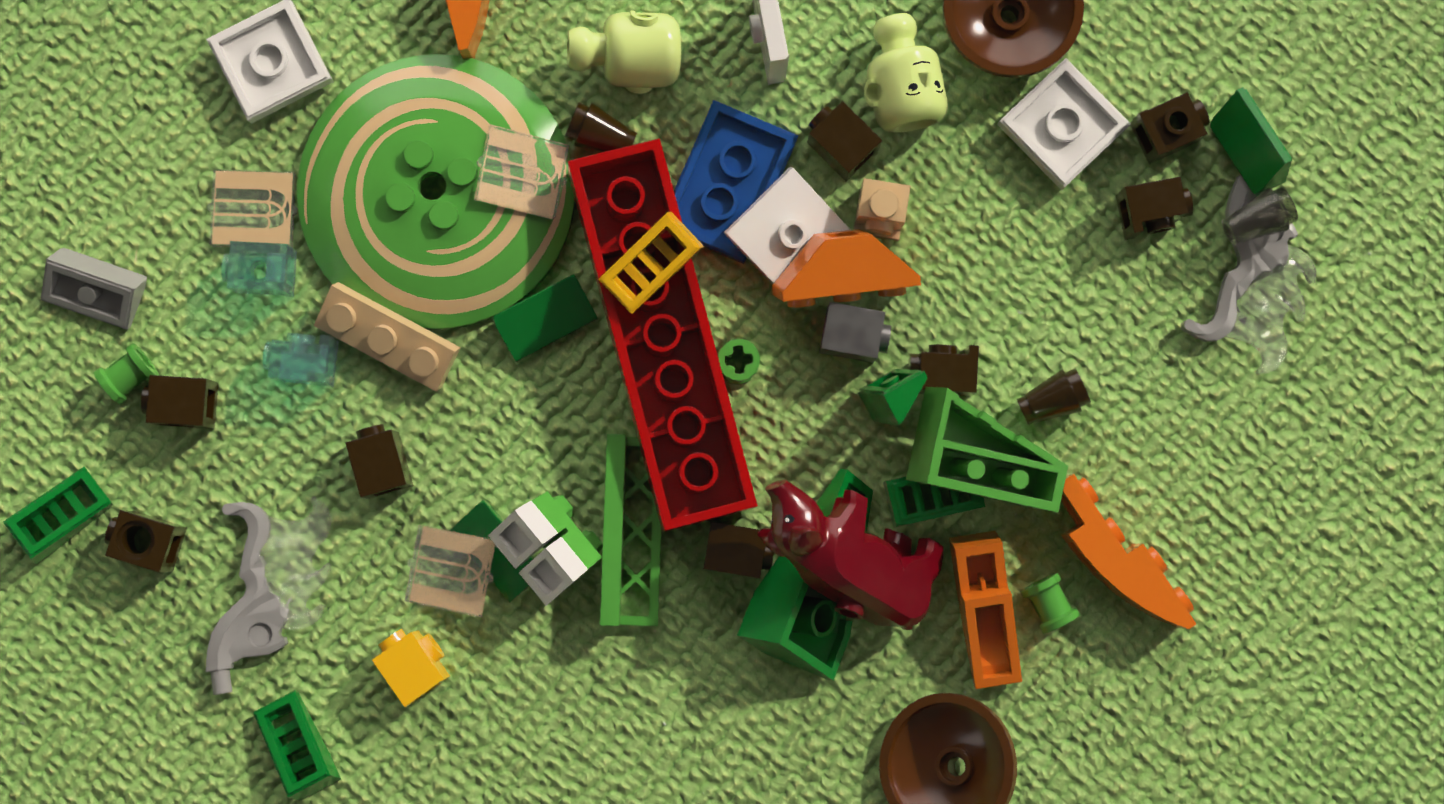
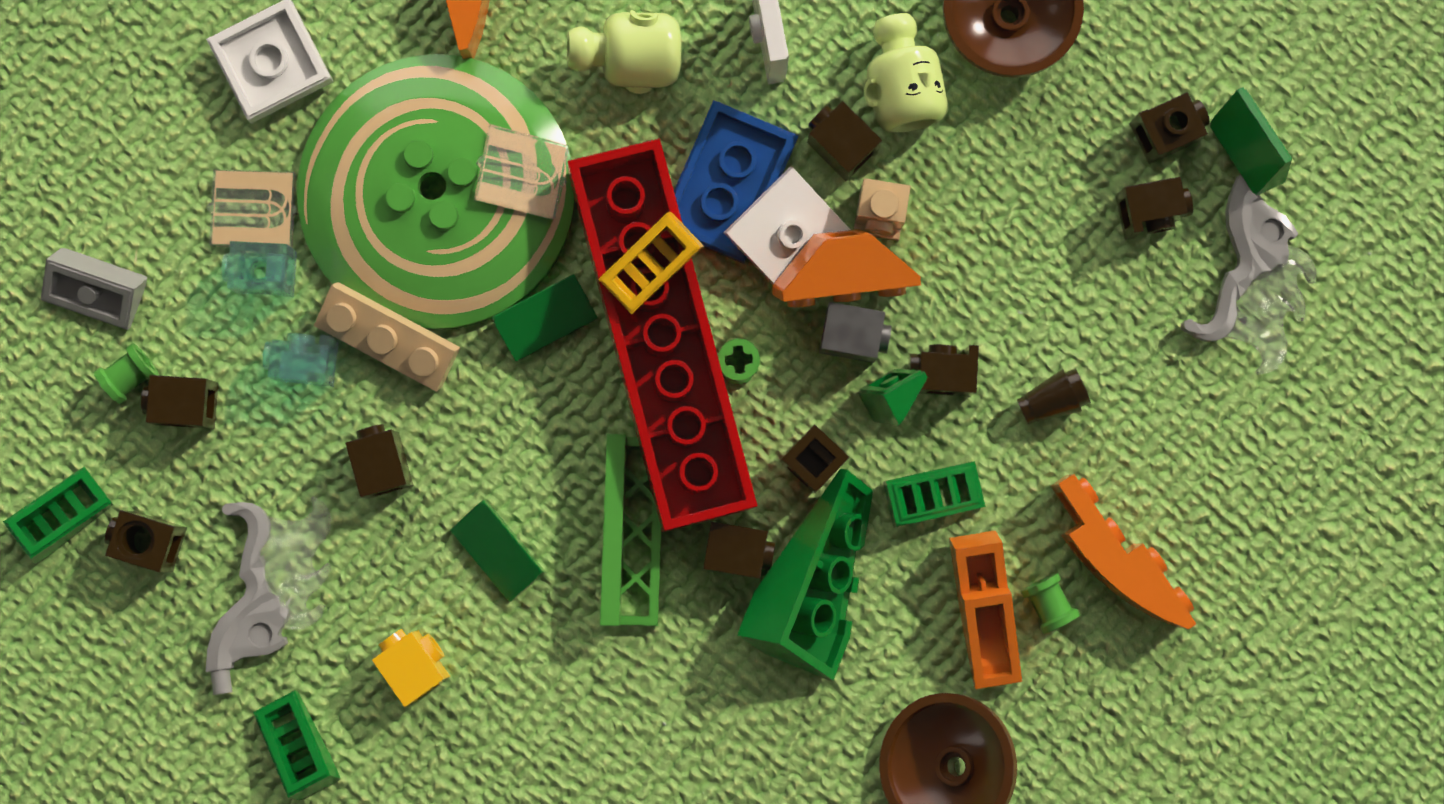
(450, 570): clear piece -> none
(547, 525): white hips -> none
(598, 130): dark brown cone -> none
(814, 459): none -> dark brown brick
(853, 568): dark red animal -> none
(977, 456): bright green wedge -> none
(1063, 124): white plate -> none
(1260, 217): clear smoke cone -> none

